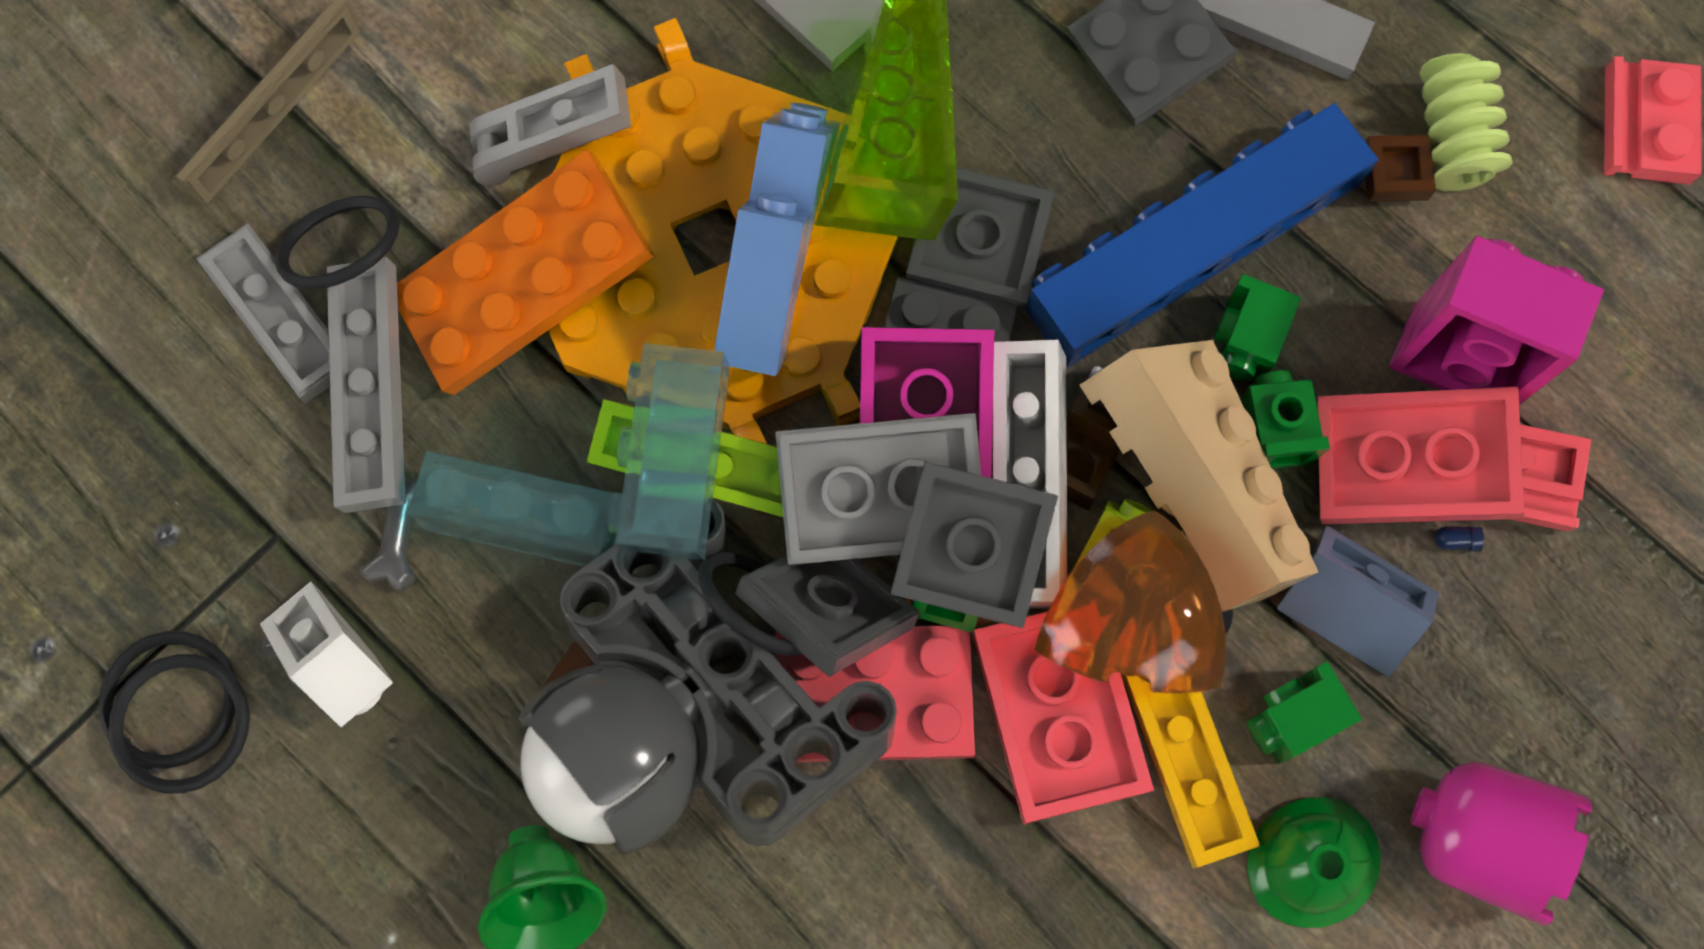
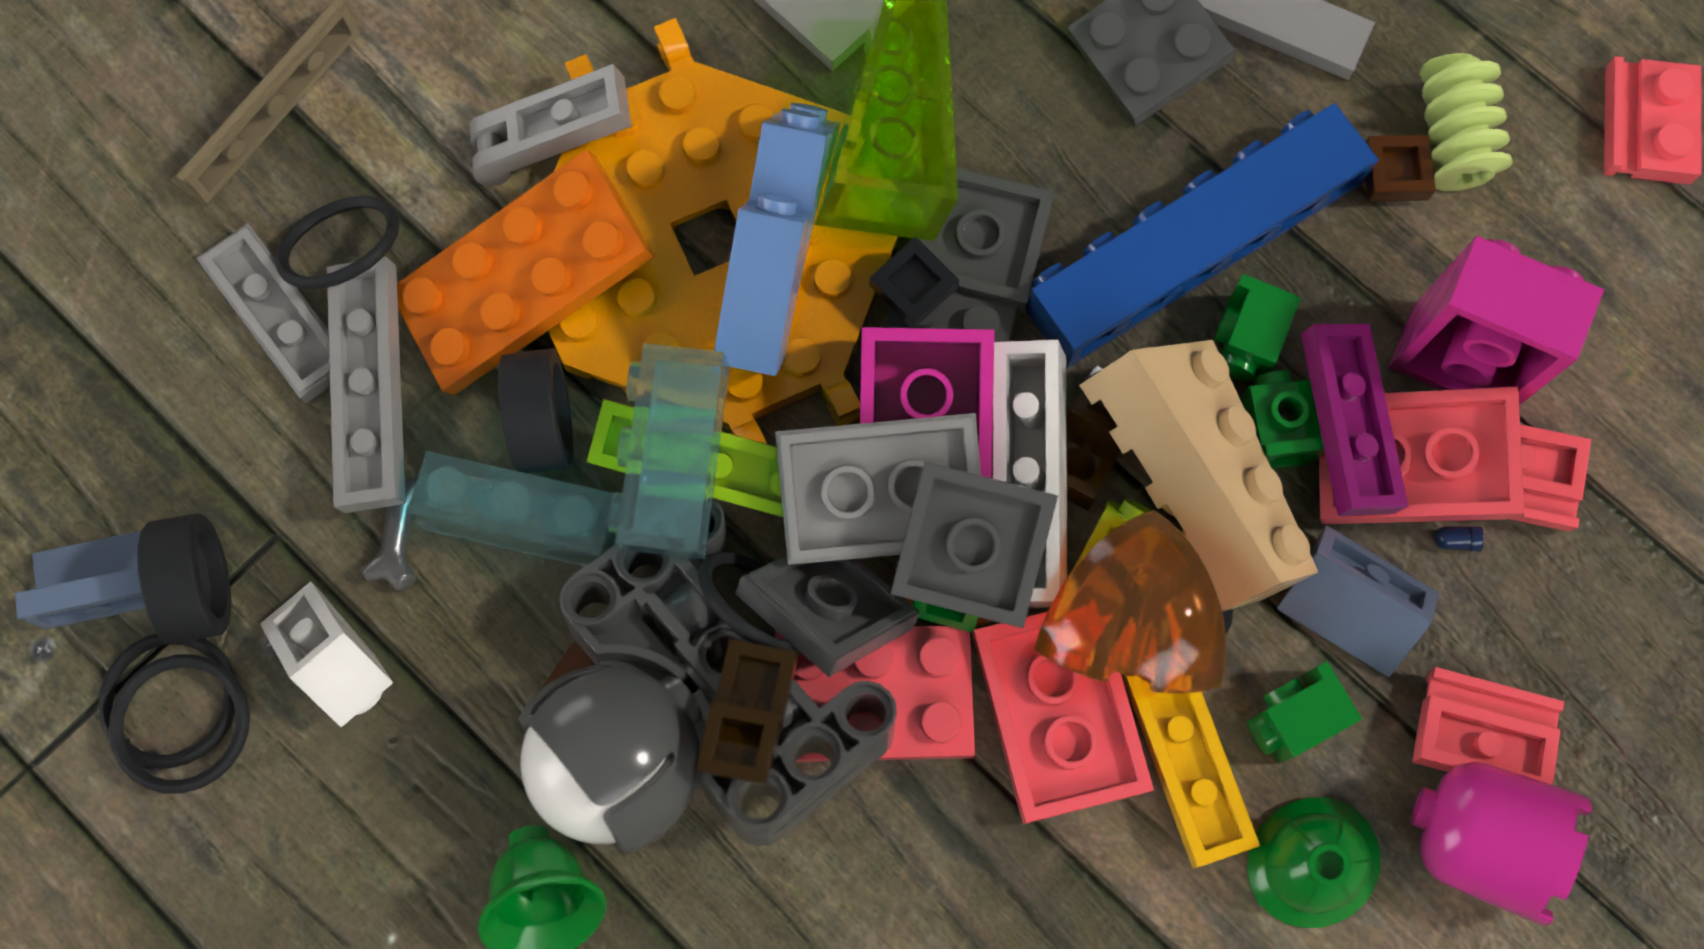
(83, 583): none -> sand blue panel
(184, 578): none -> black tyre
(535, 411): none -> black tyre
(748, 712): none -> dark brown slope
(914, 282): none -> black plate
(1354, 420): none -> magenta plate
(1487, 724): none -> coral plate

